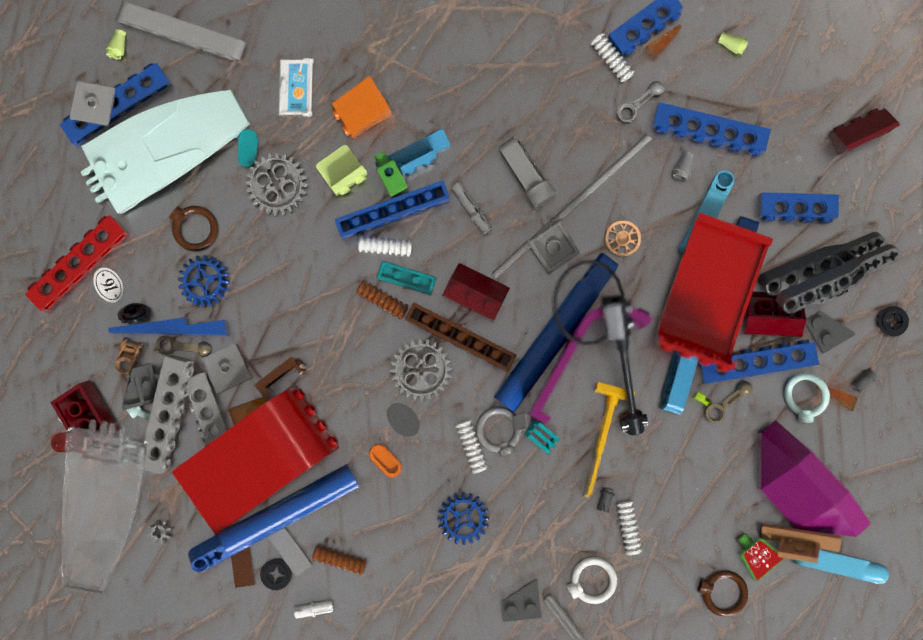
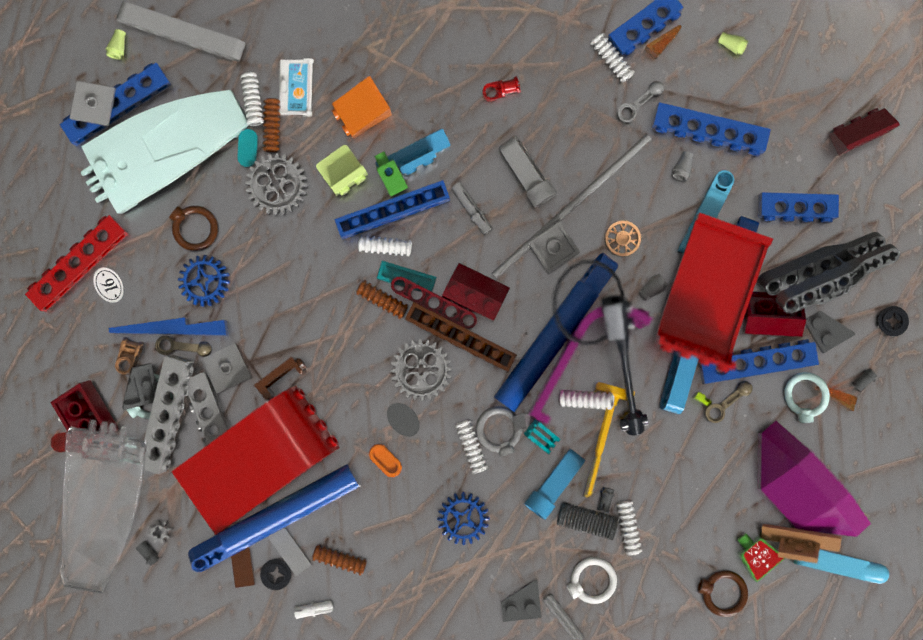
(133, 313): black gear -> none
(147, 553): none -> dark grey pin
(241, 411): clear orange slope -> none
(251, 99): none -> white piece
(271, 125): none -> dark orange piece
(426, 295): none -> dark red beam
(502, 88): none -> red connector
(542, 501): none -> dark azure beam
(586, 399): none -> white piece
(611, 528): none -> dark grey piece
(653, 287): none -> light grey cone

